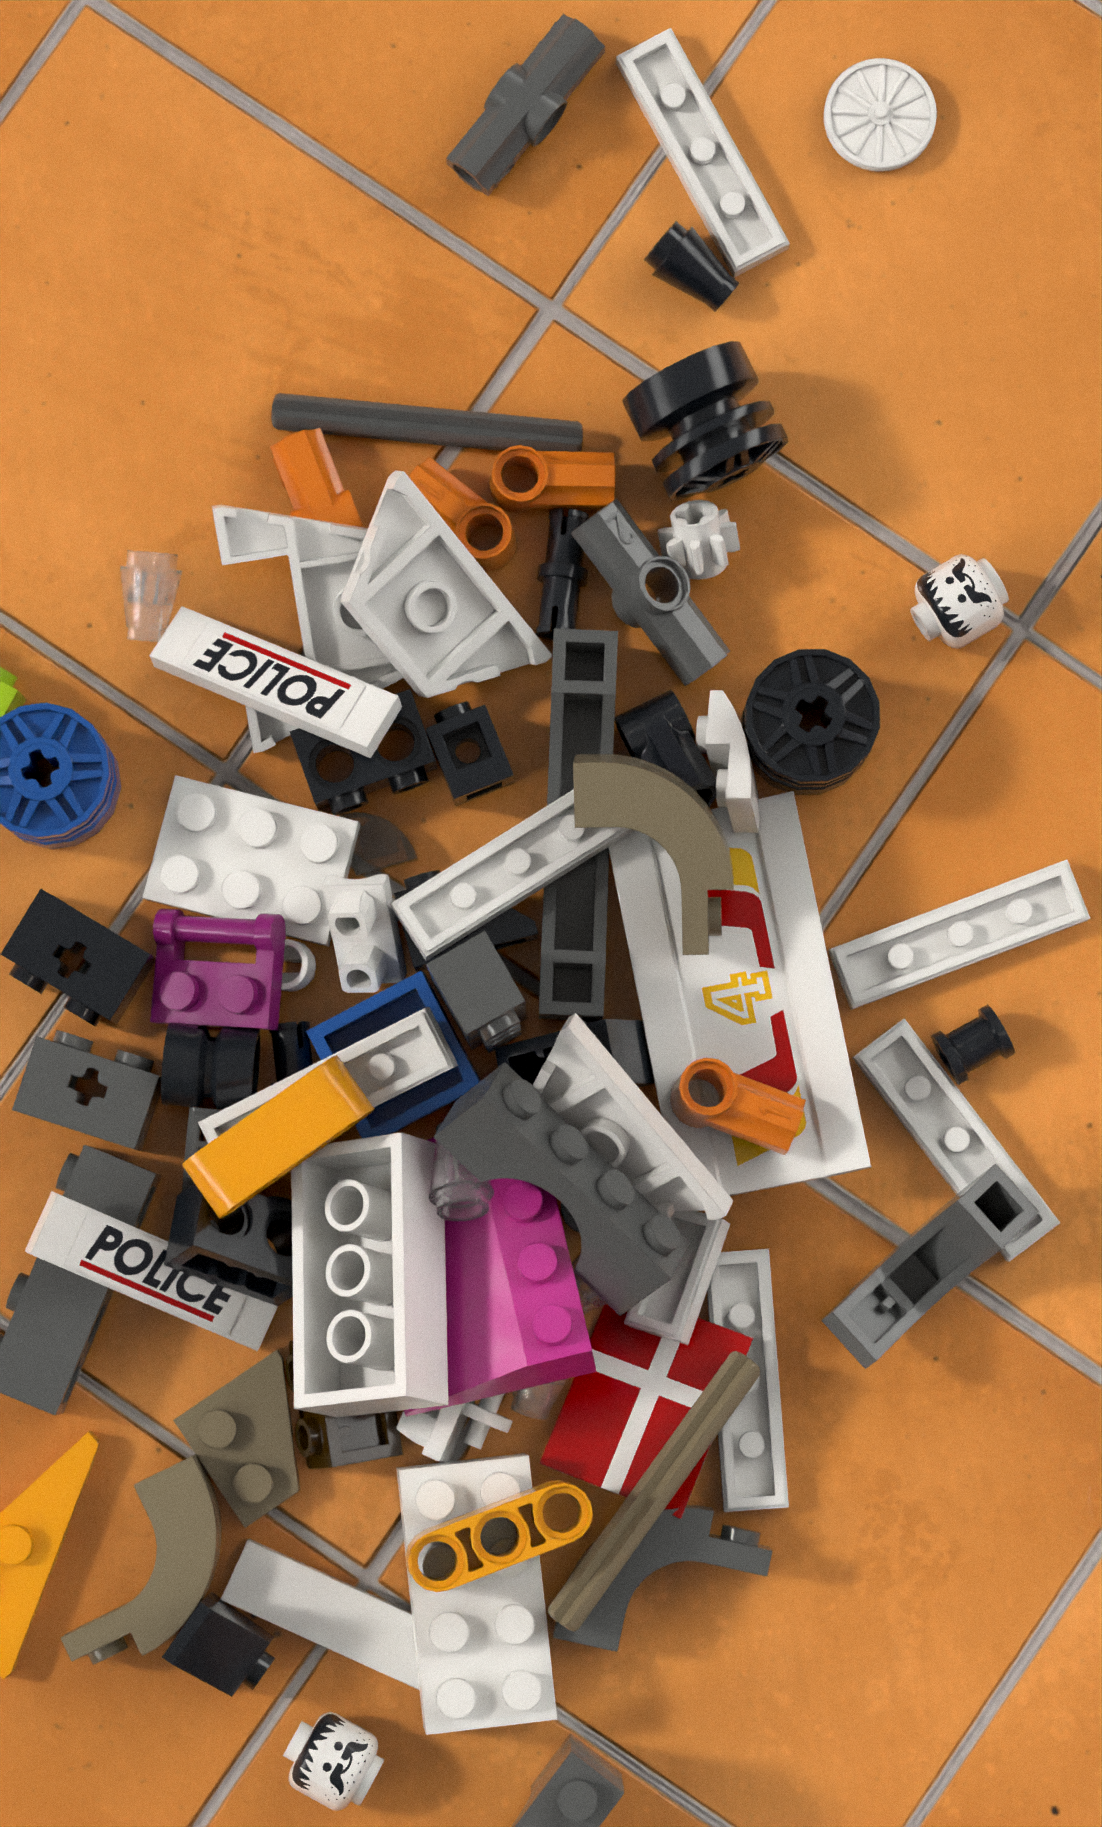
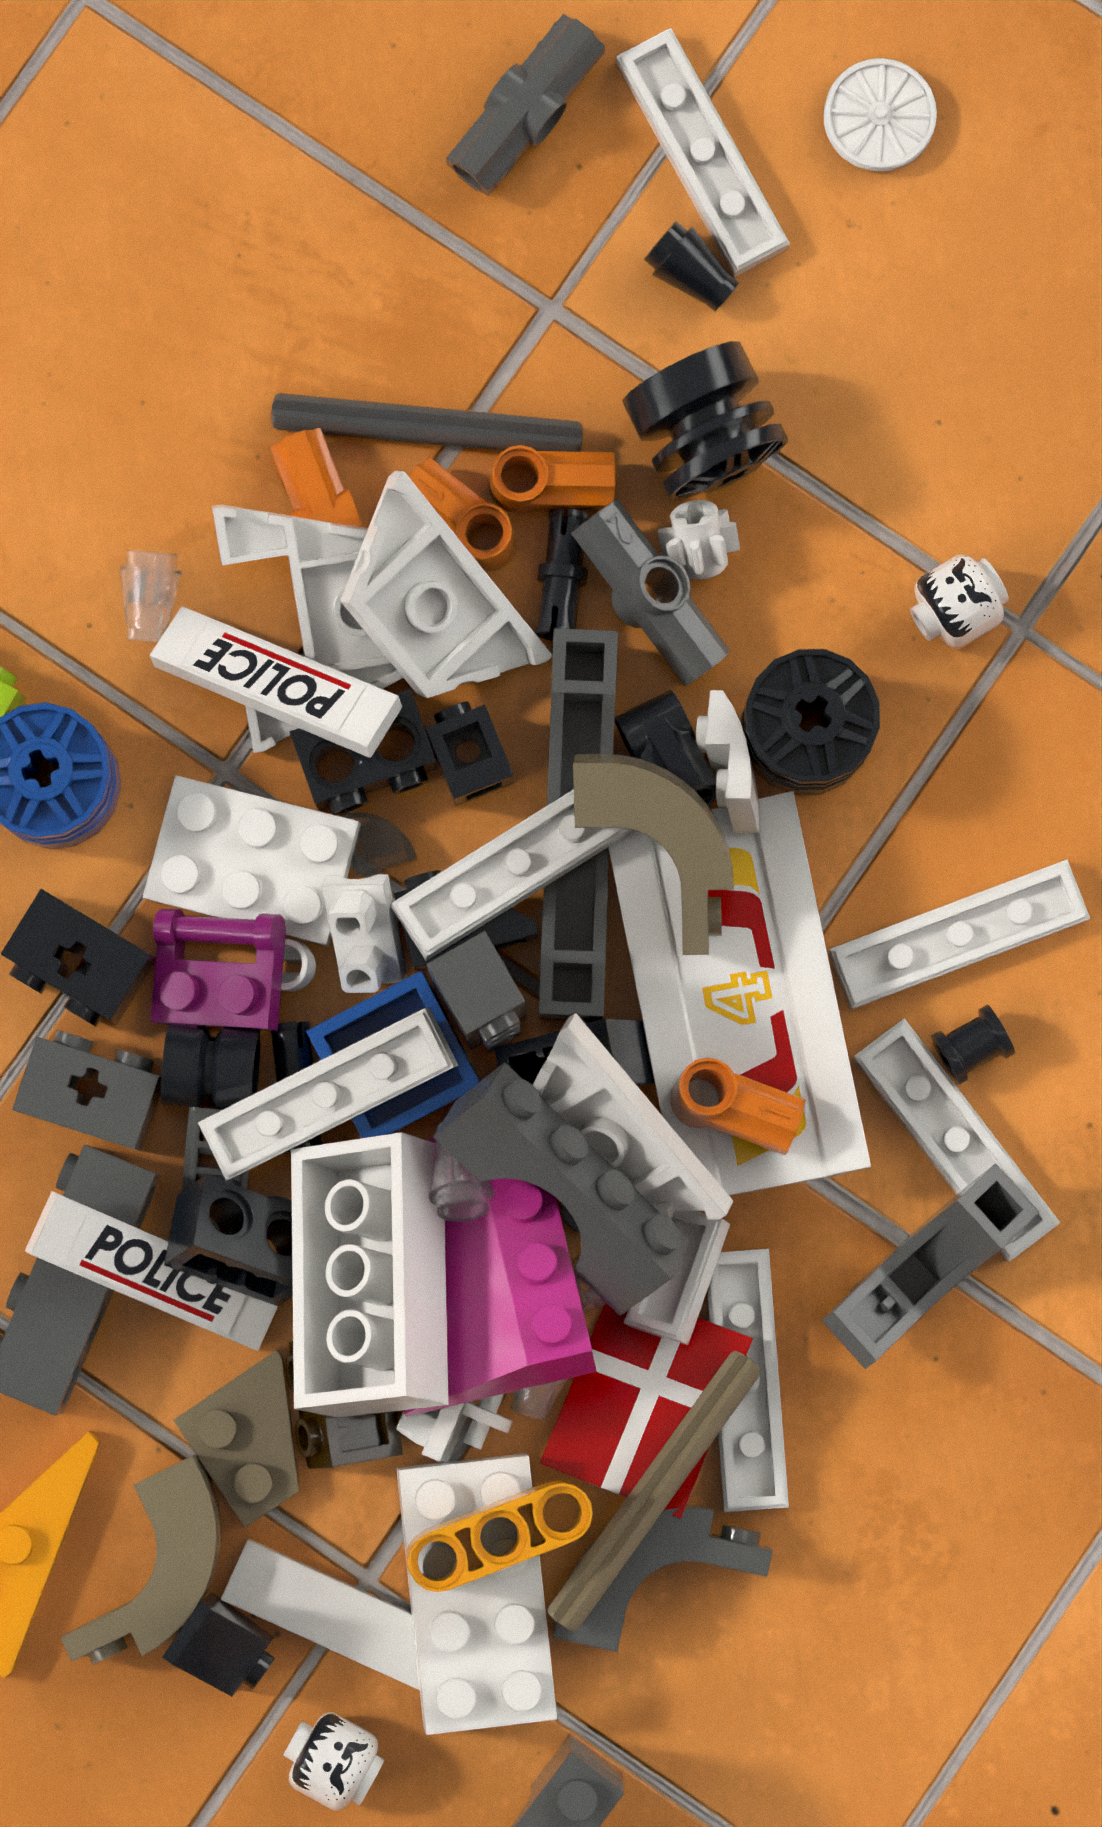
(278, 1136): light orange beam -> none

